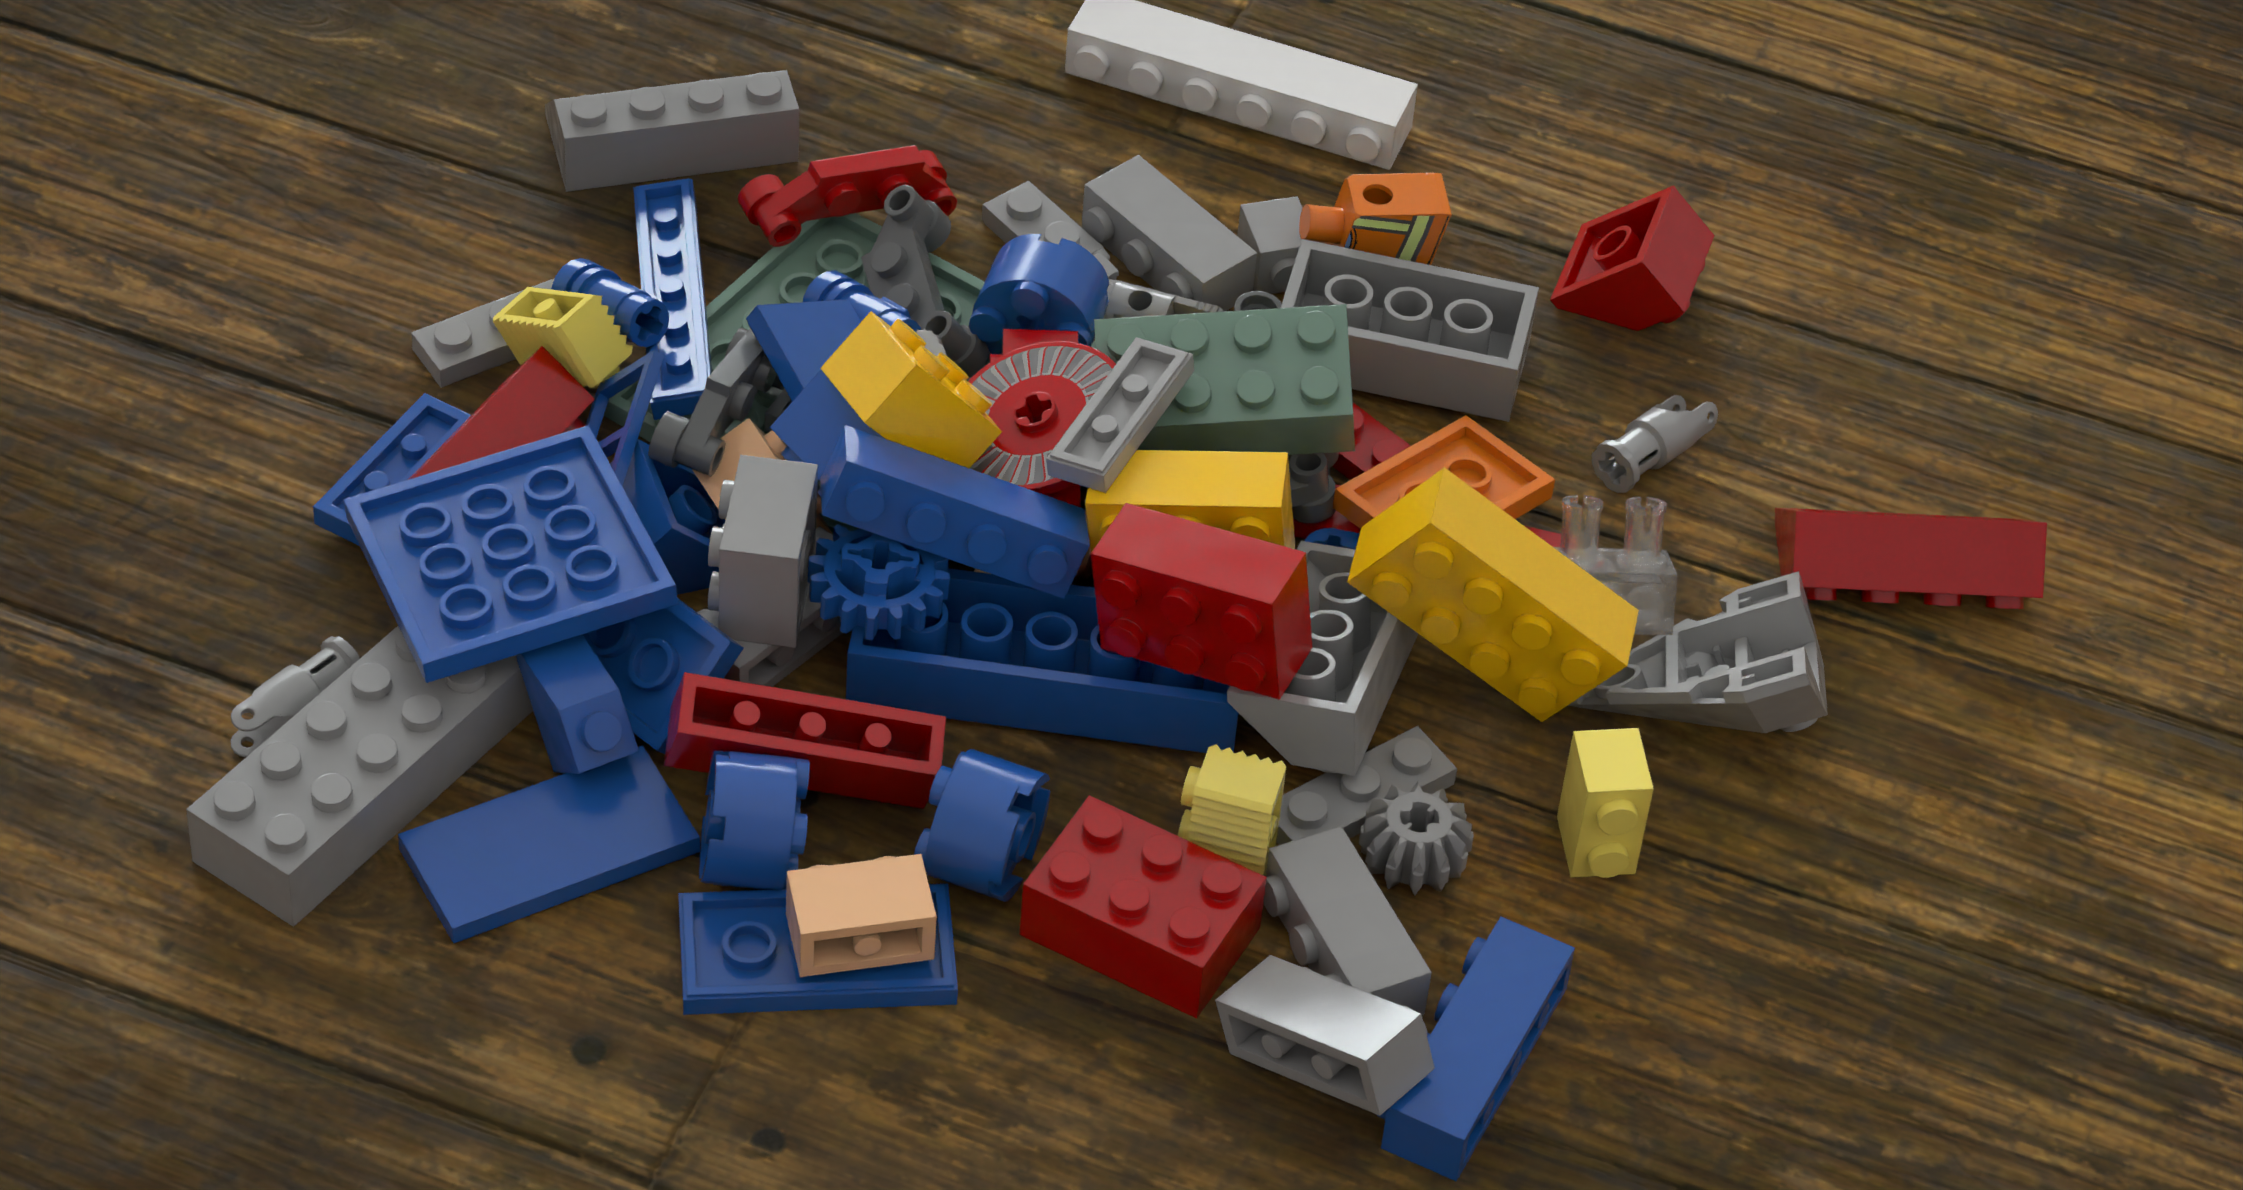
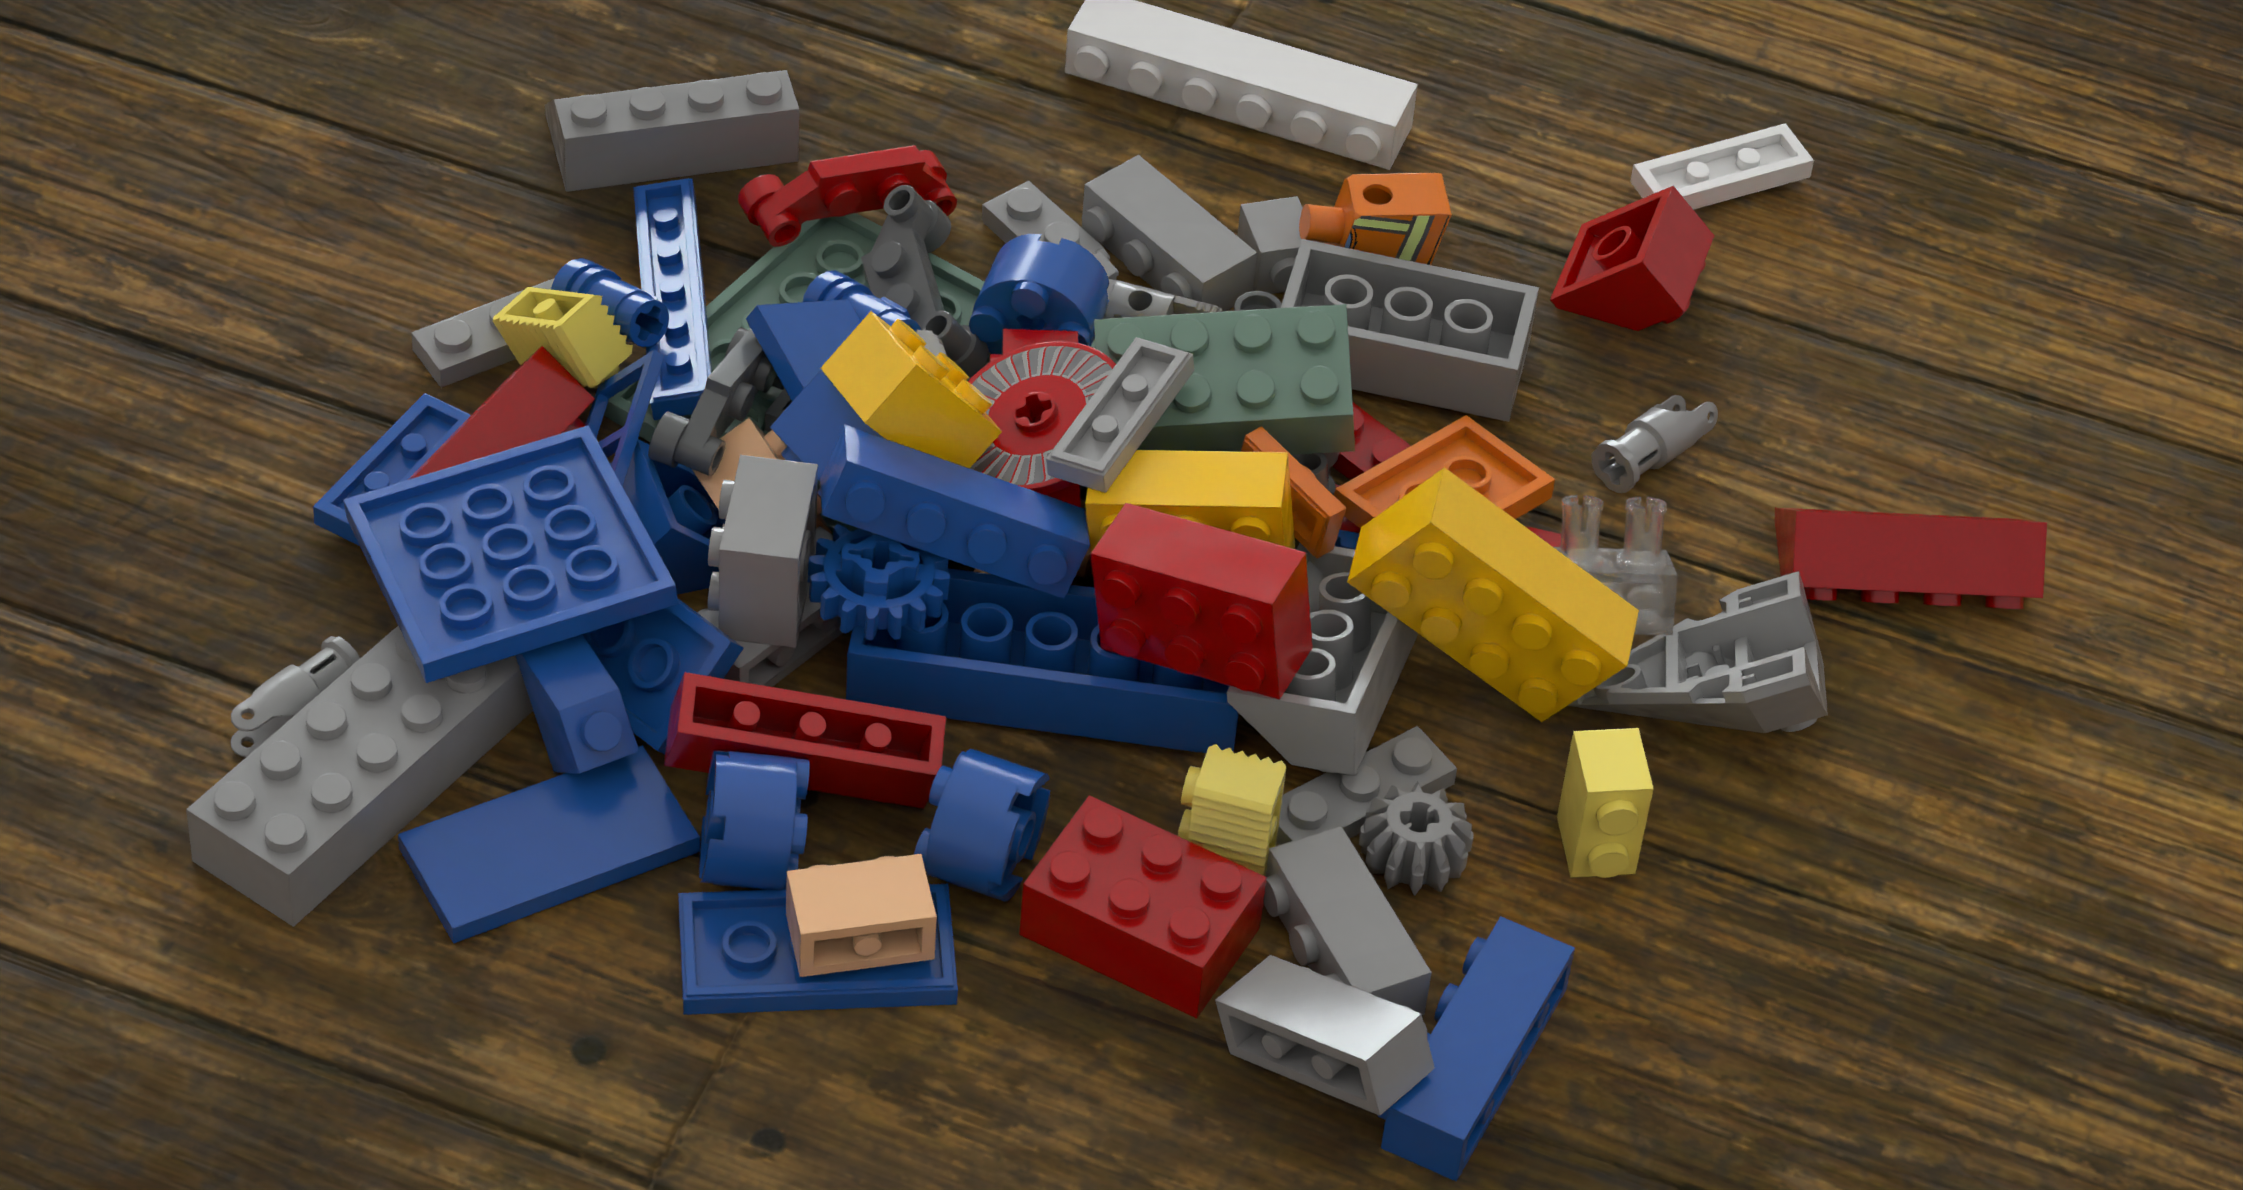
(1314, 508): none -> orange plate
(1727, 167): none -> white plate

